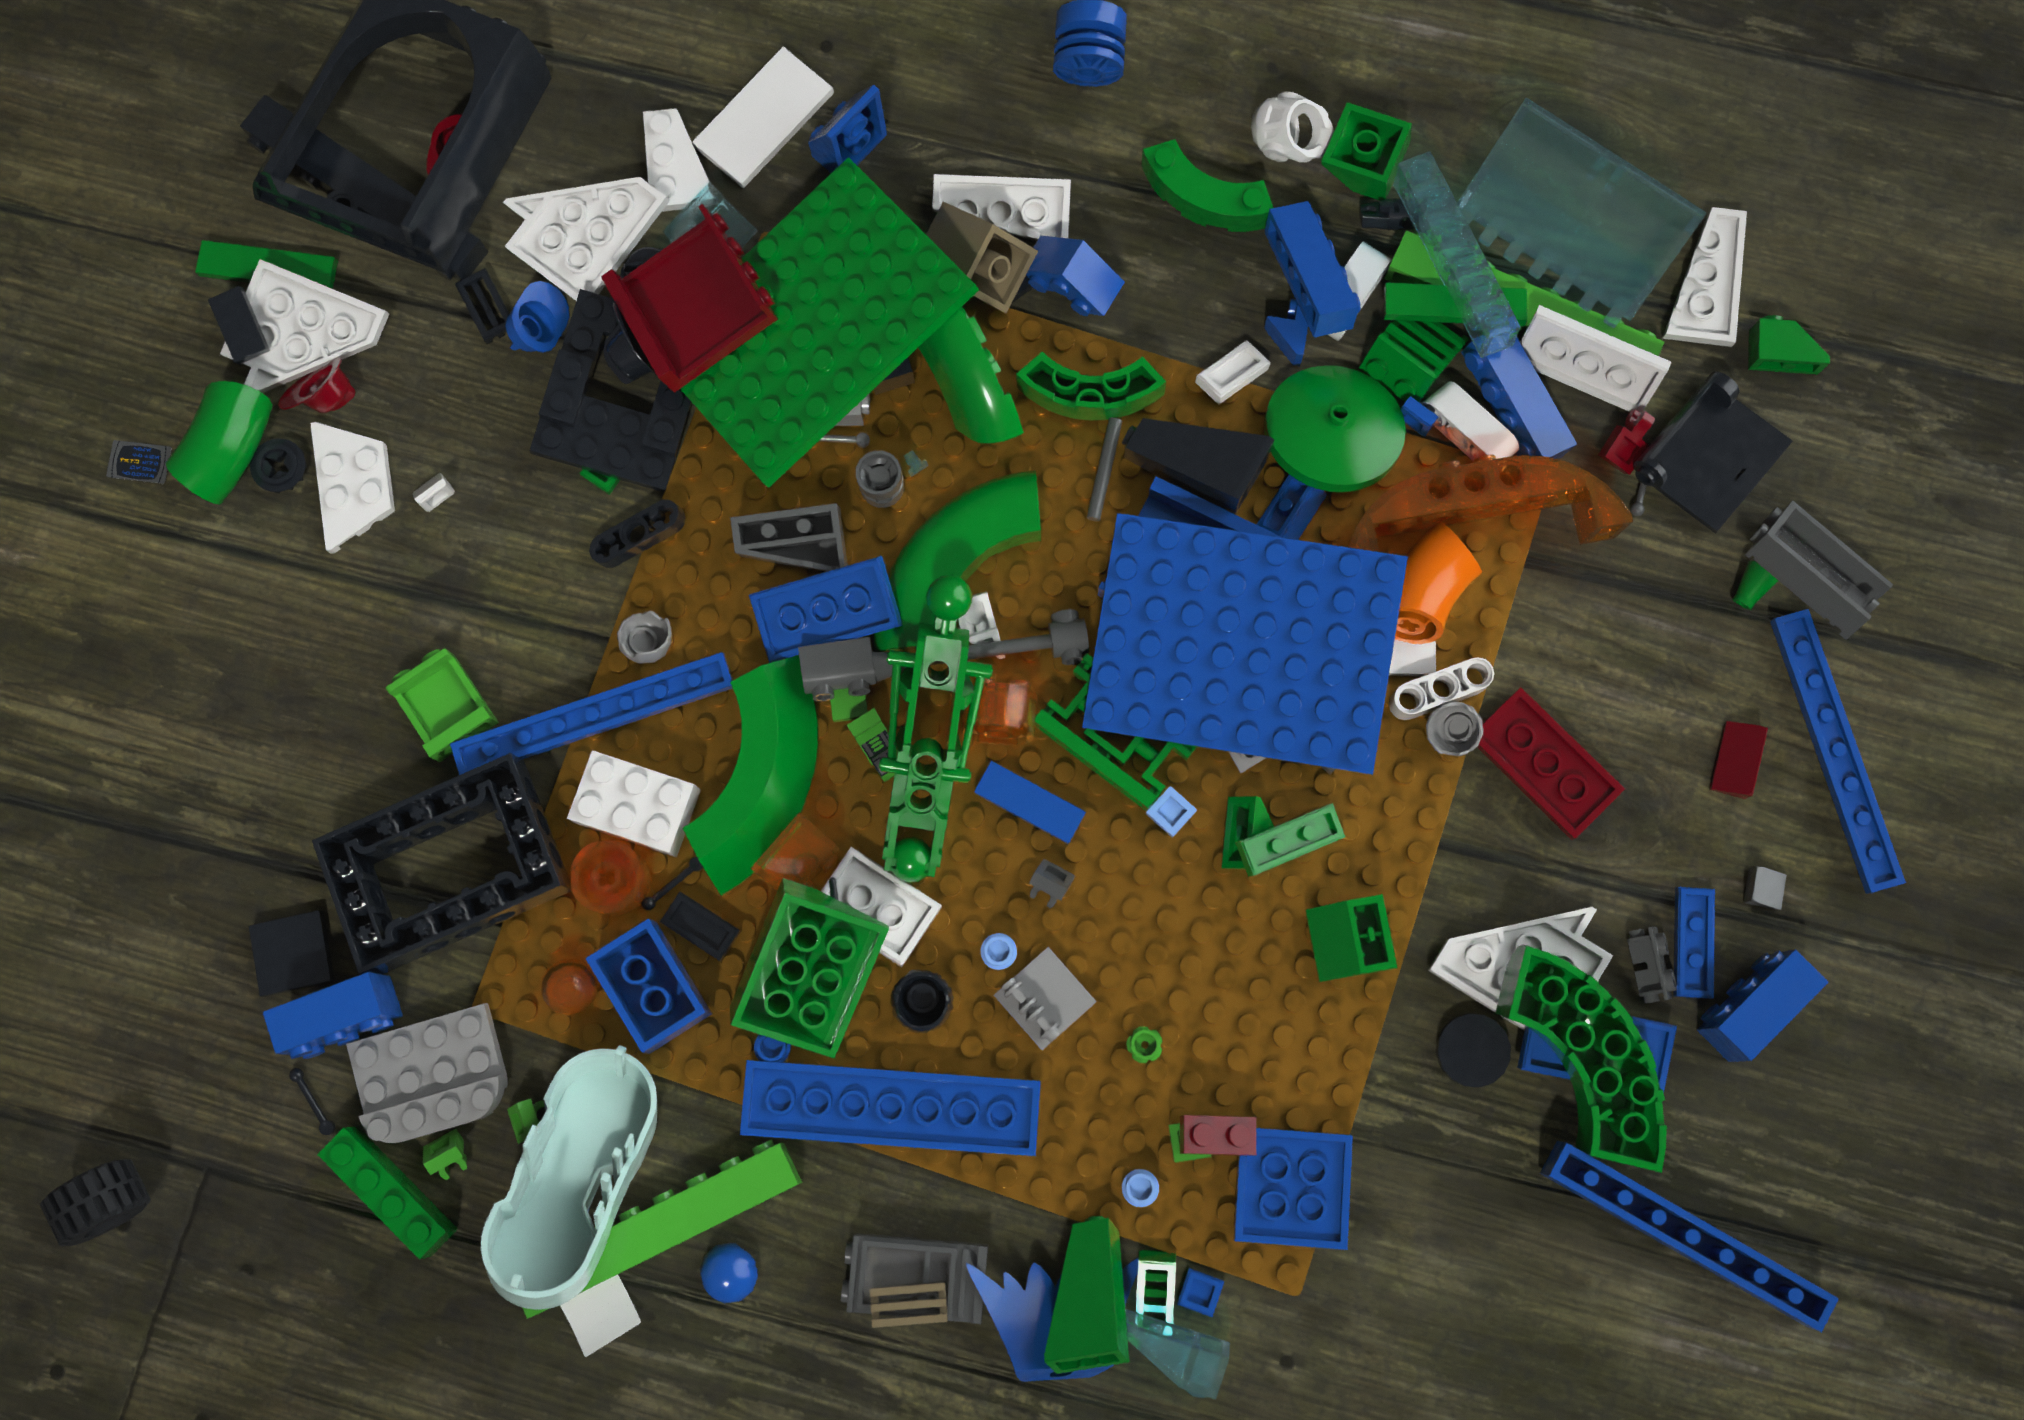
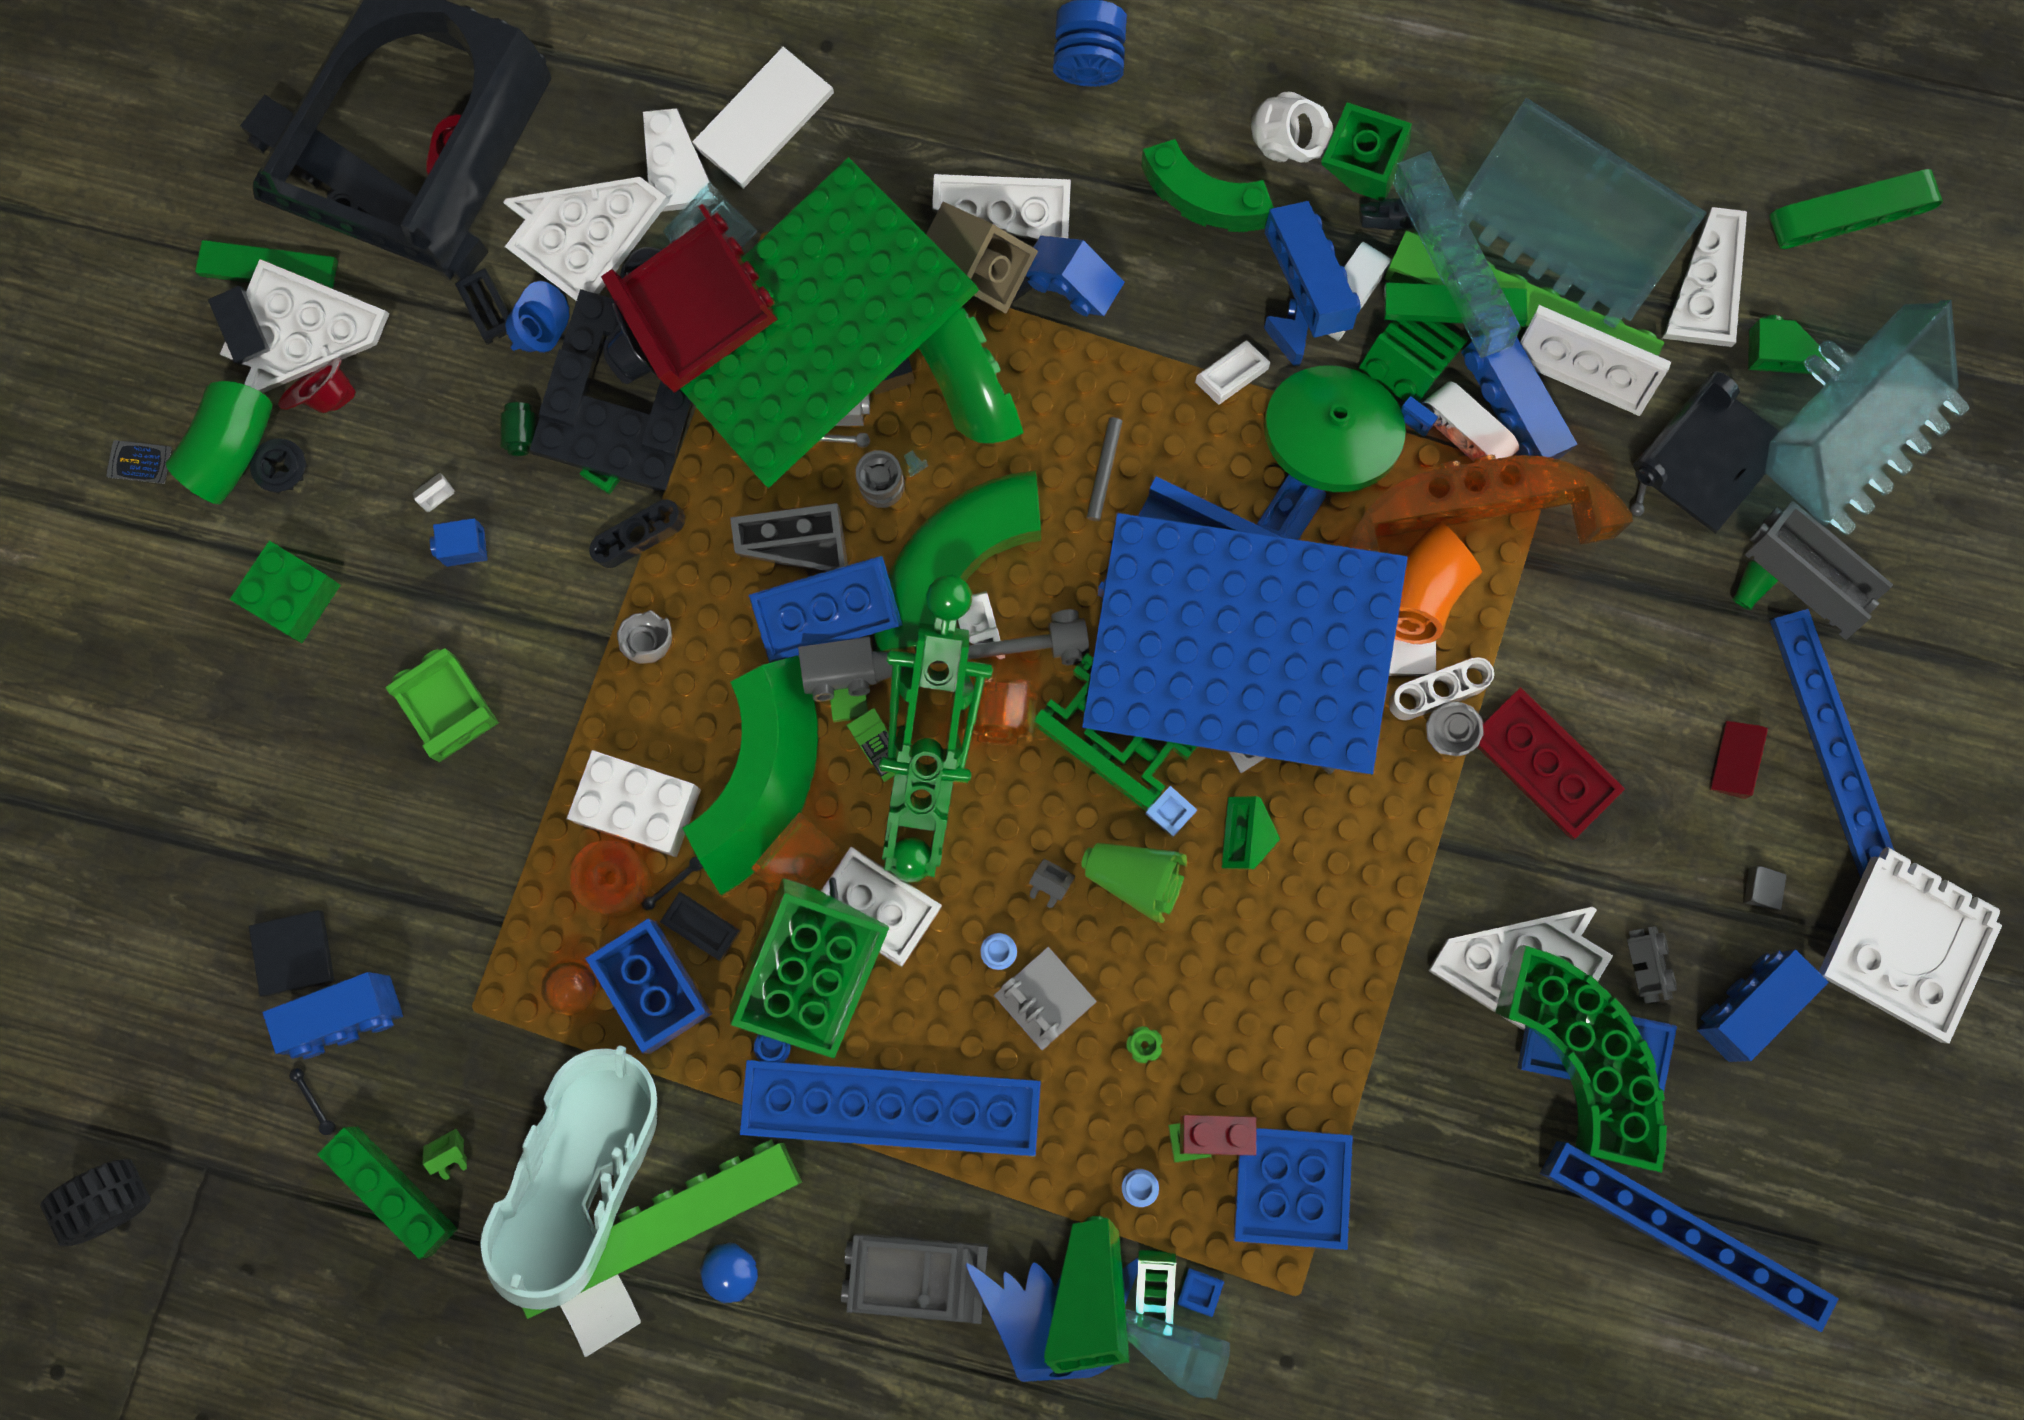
(285, 592): none -> green brick
(350, 852): black brick -> none
(351, 483): white wing -> none
(429, 1075): light grey plate -> none
(459, 542): none -> blue brick
(517, 428): none -> dark green brick
(523, 1117): bright green tile -> none
(596, 713): blue plate -> none
(851, 132): blue slope -> none
(921, 1001): black hair -> none
(940, 1302): dark tan tile -> none
(1029, 802): blue tile -> none
(1087, 396): green brick -> none
(1137, 876): none -> bright green cone
(1200, 459): black slope -> none
(1290, 839): tile -> none
(1351, 938): green slope -> none
(1473, 1050): black tile -> none
(1626, 443): dark red plate -> none
(1694, 942): blue tile -> none
(1855, 209): none -> green beam
(1869, 413): none -> clear light blue piece
(1912, 944): none -> white hinge

